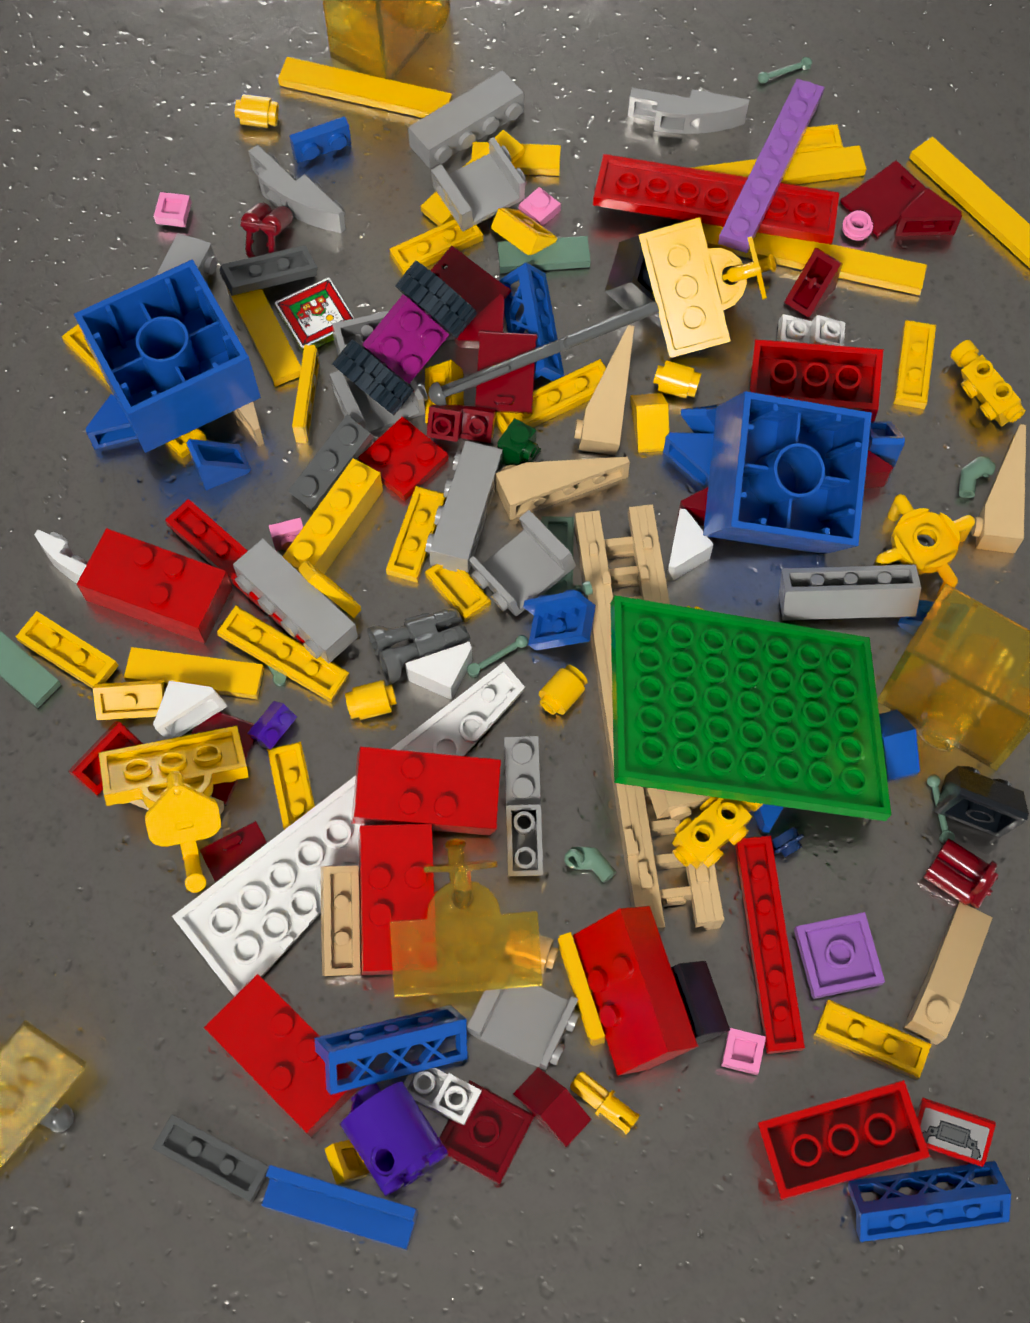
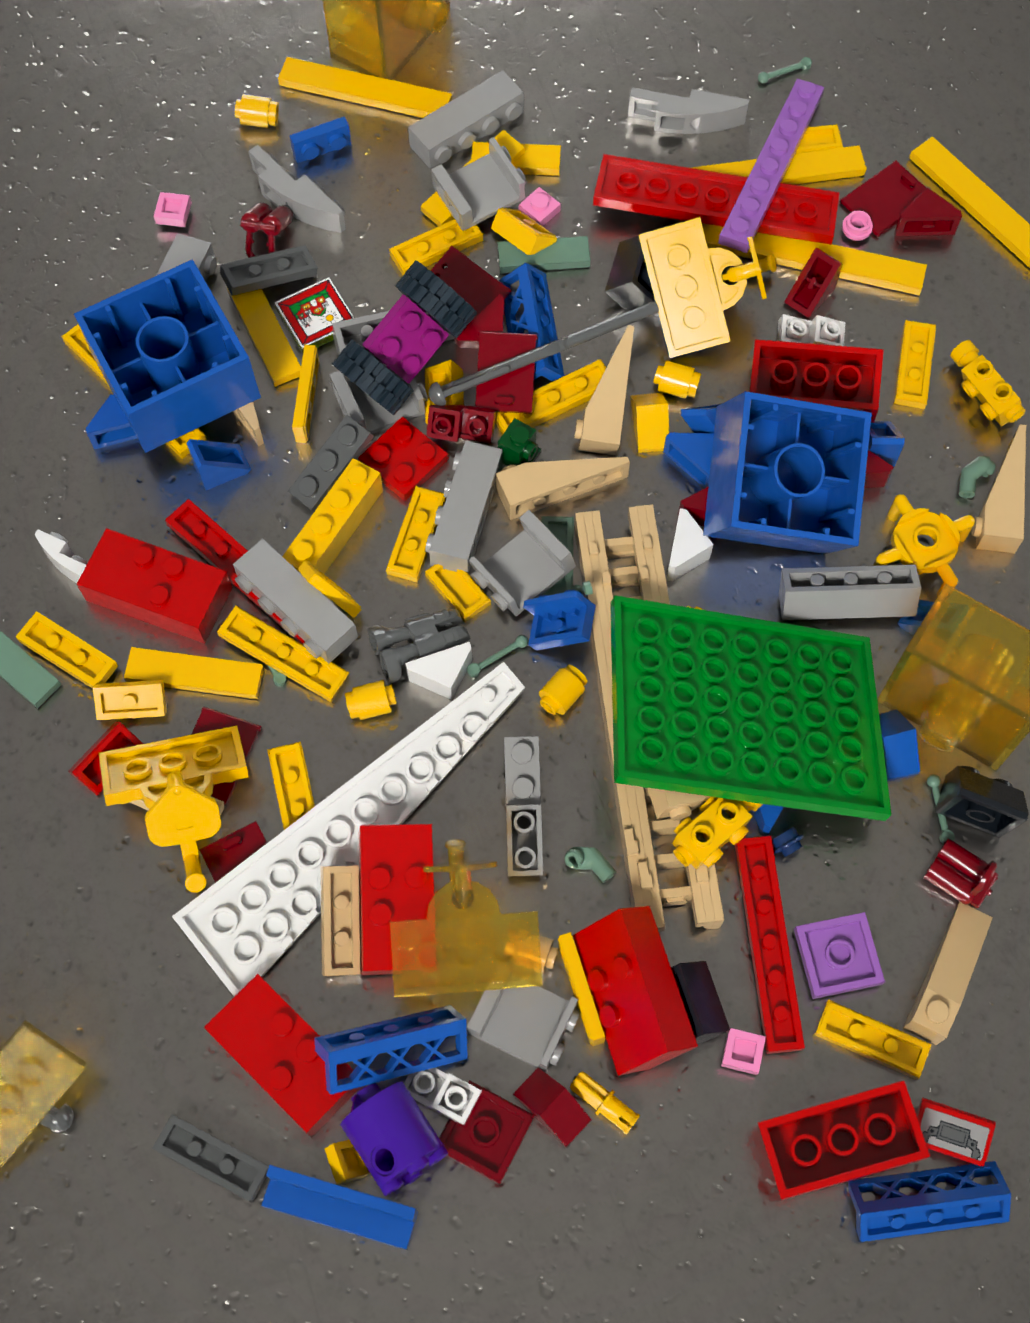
(185, 708): white slope -> none
(272, 725): dark purple piece -> none
(285, 533): bright pink plate -> none
(426, 789): red brick -> none

